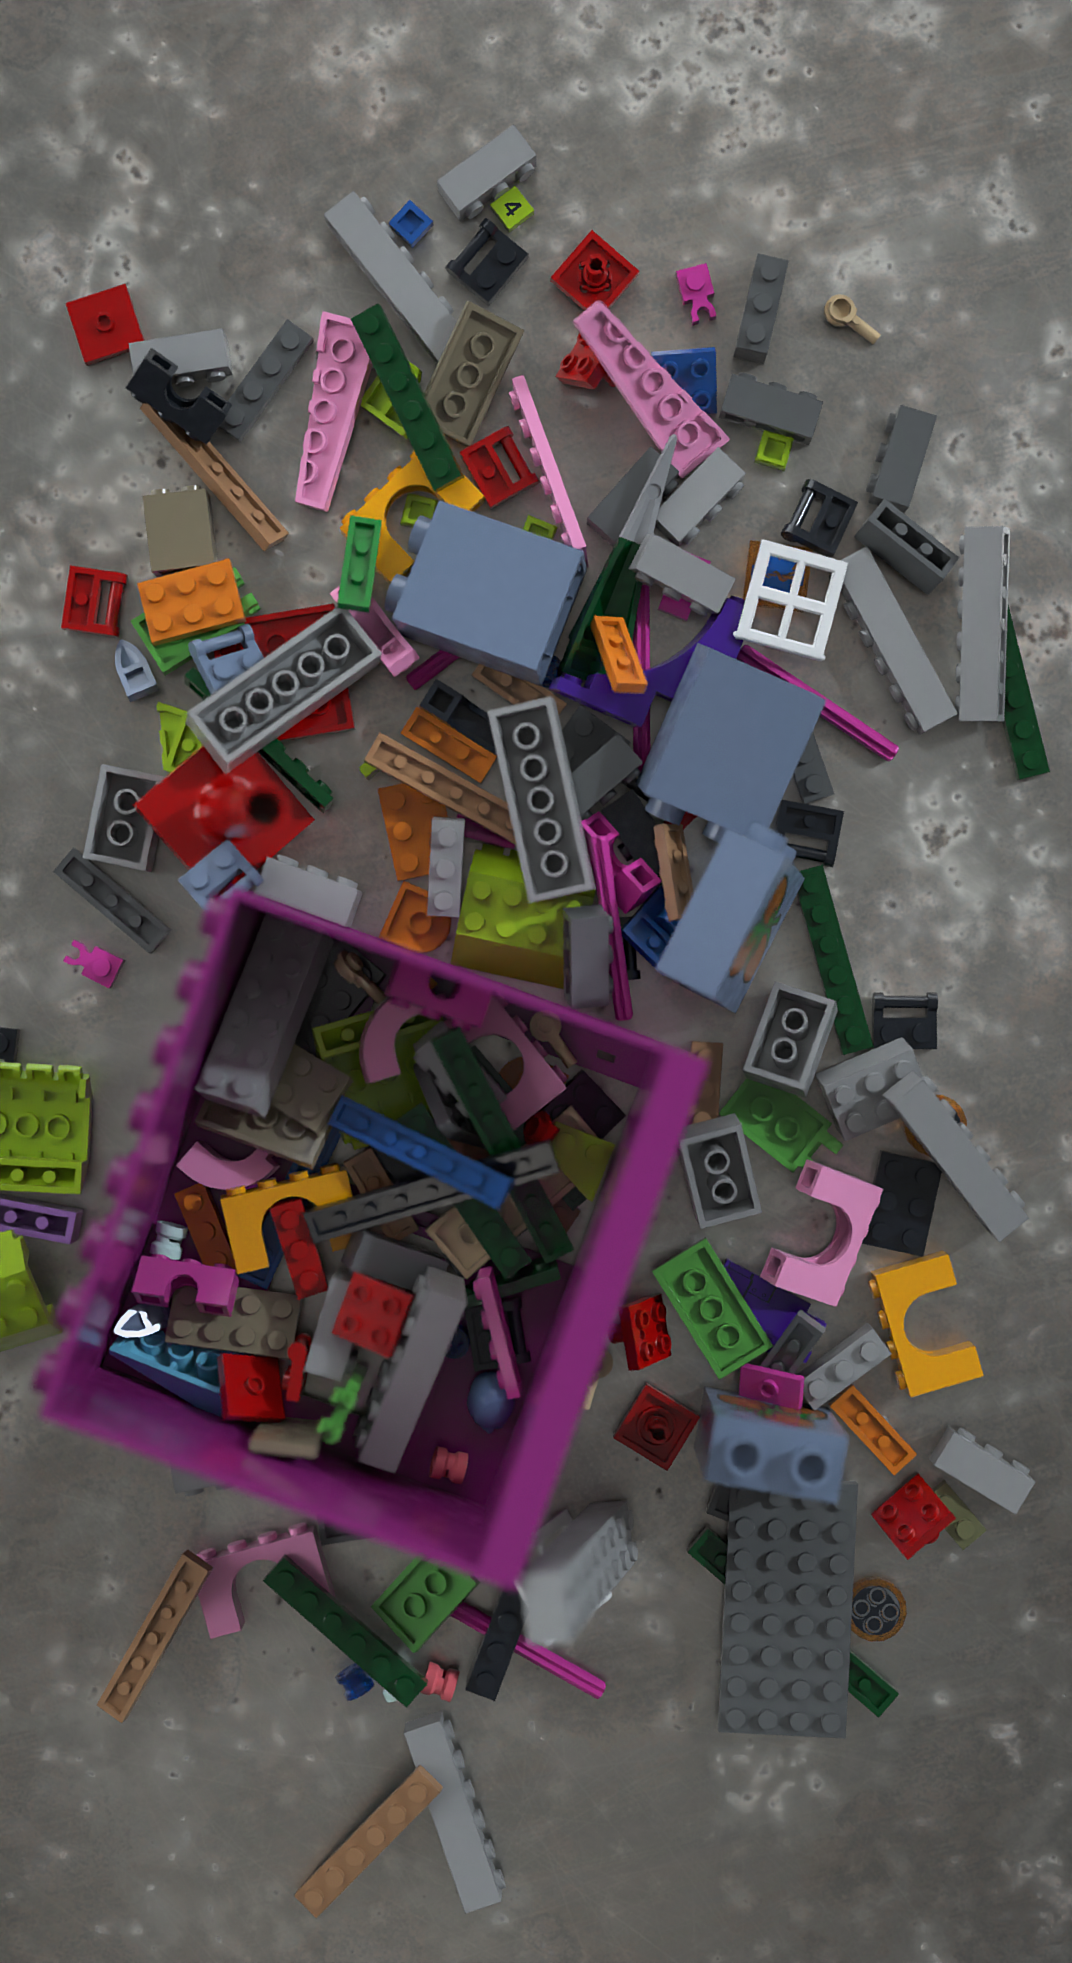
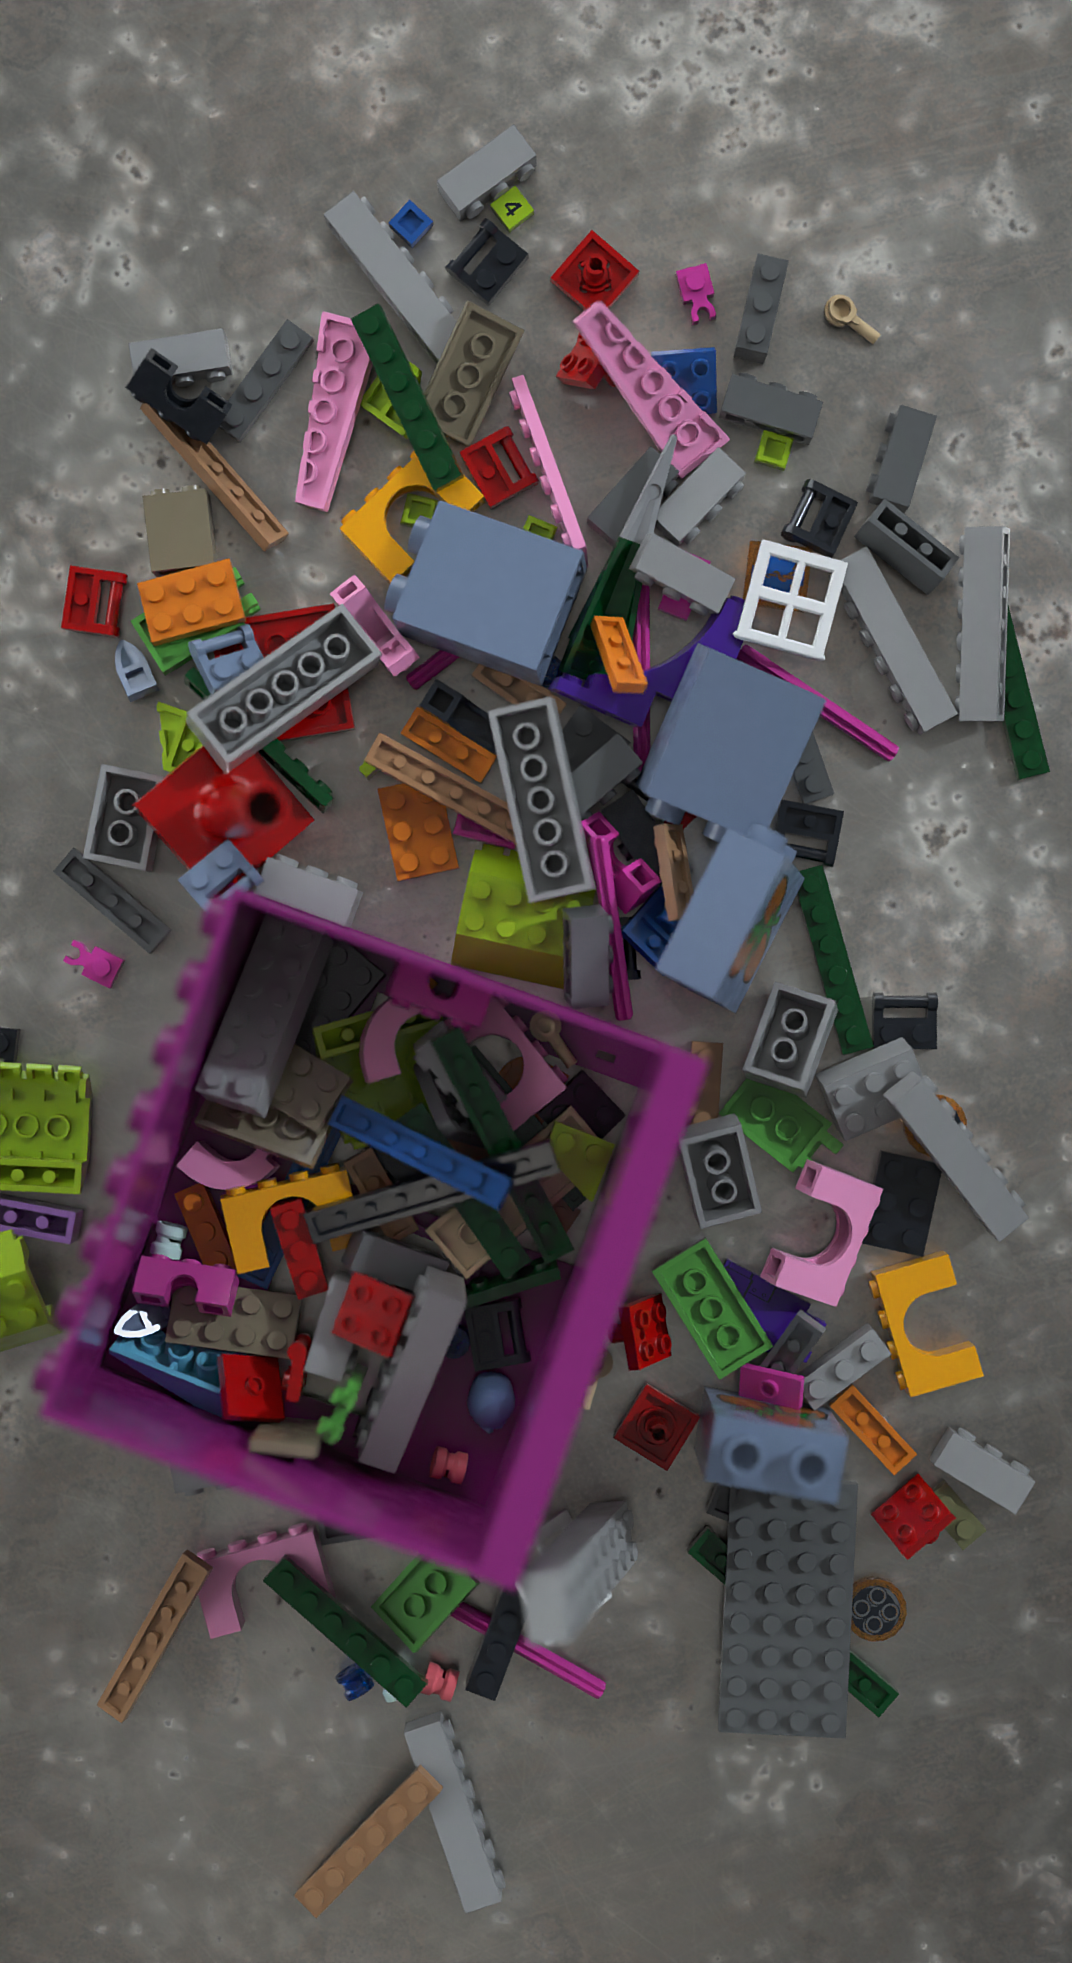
(104, 324): red plate -> none
(350, 968): tan plate -> none
(359, 564): green plate -> none
(410, 925): orange tile -> none
(446, 866): light grey brick -> none
(501, 1344): dark pink plate -> none
(539, 1128): red animal -> none

